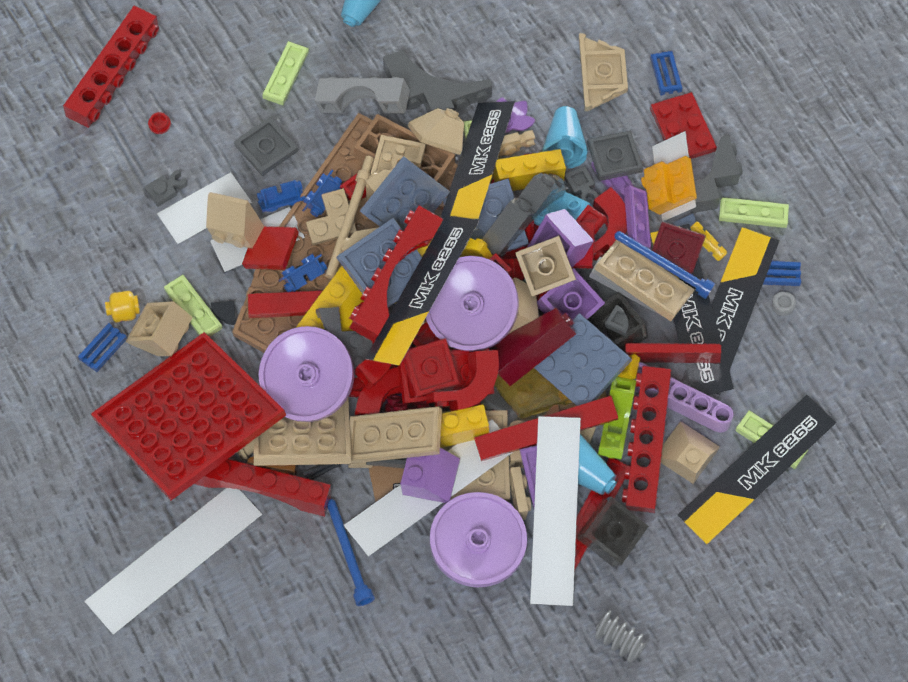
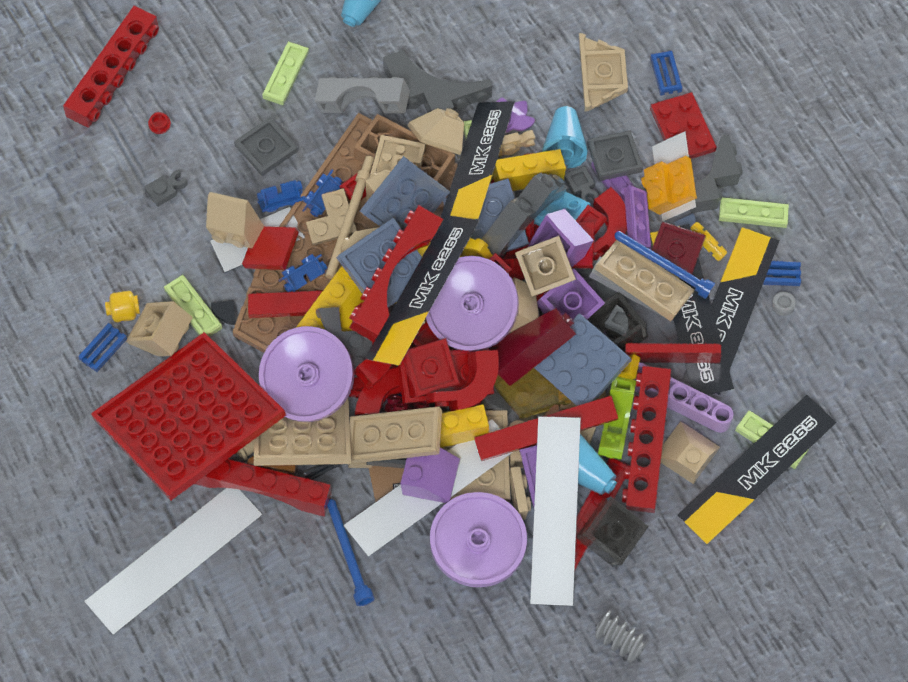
(190, 214): white sticker -> none

